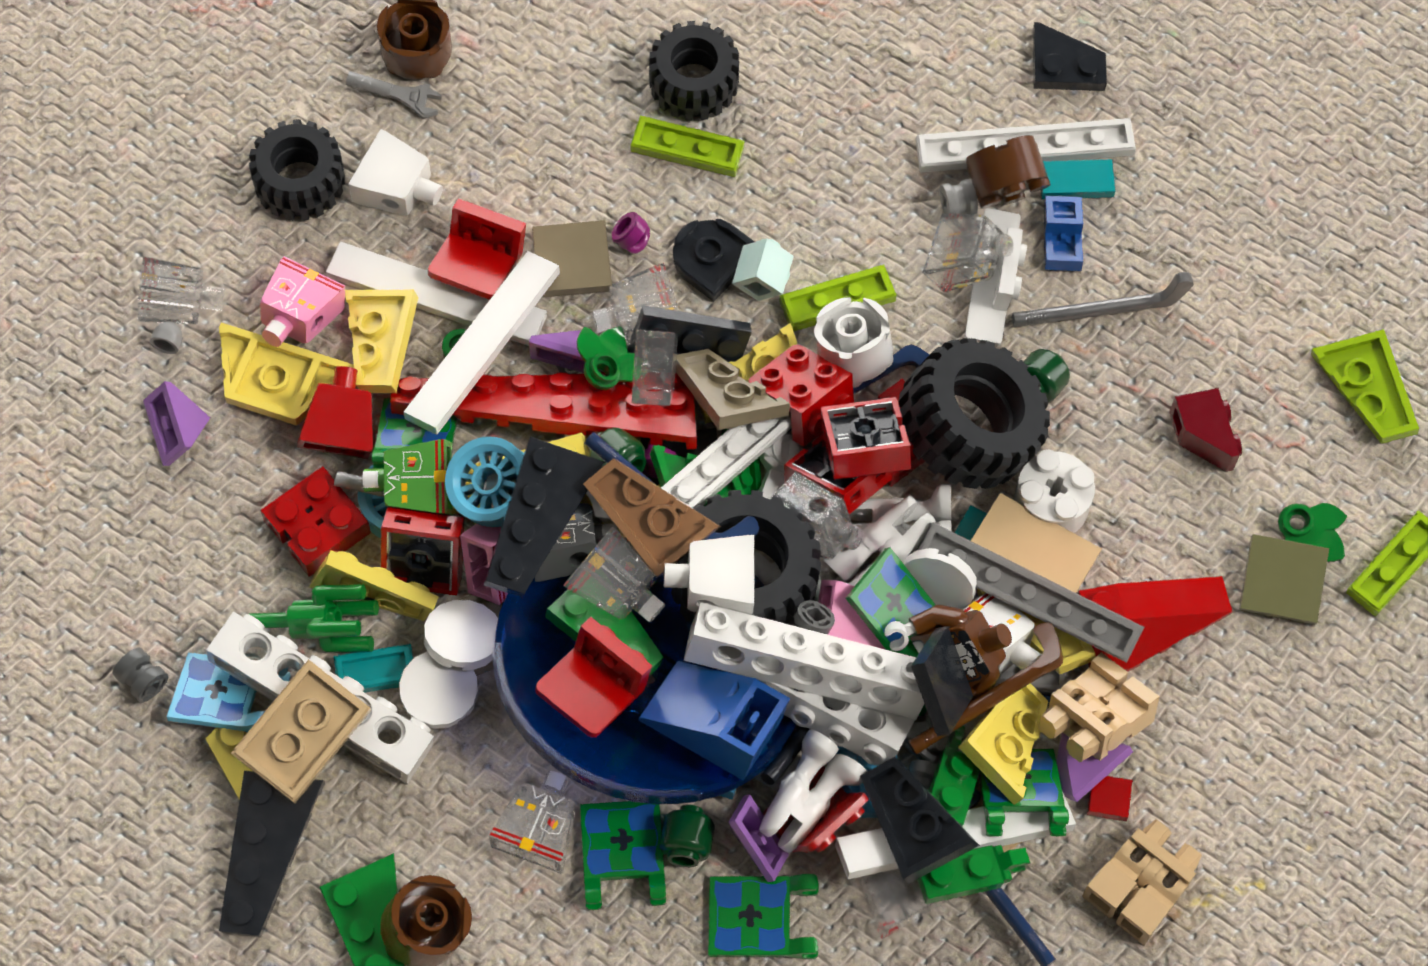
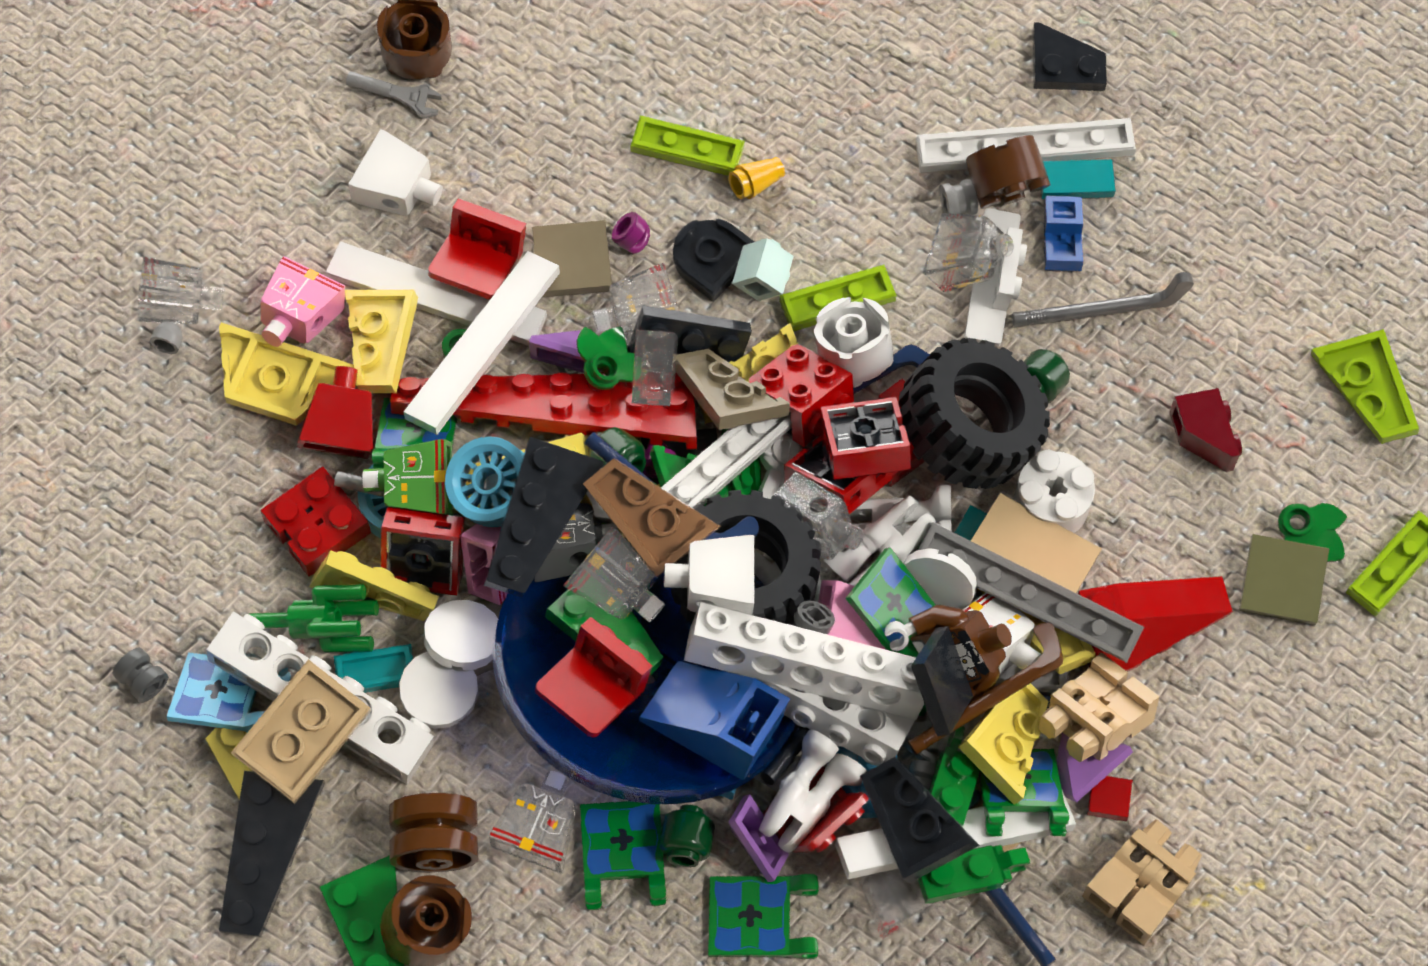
(173, 421): medium lavender slope -> none
(291, 145): black tyre -> none
(433, 832): none -> reddish brown wheel
(694, 46): black tyre -> none
(754, 177): none -> yellow cone

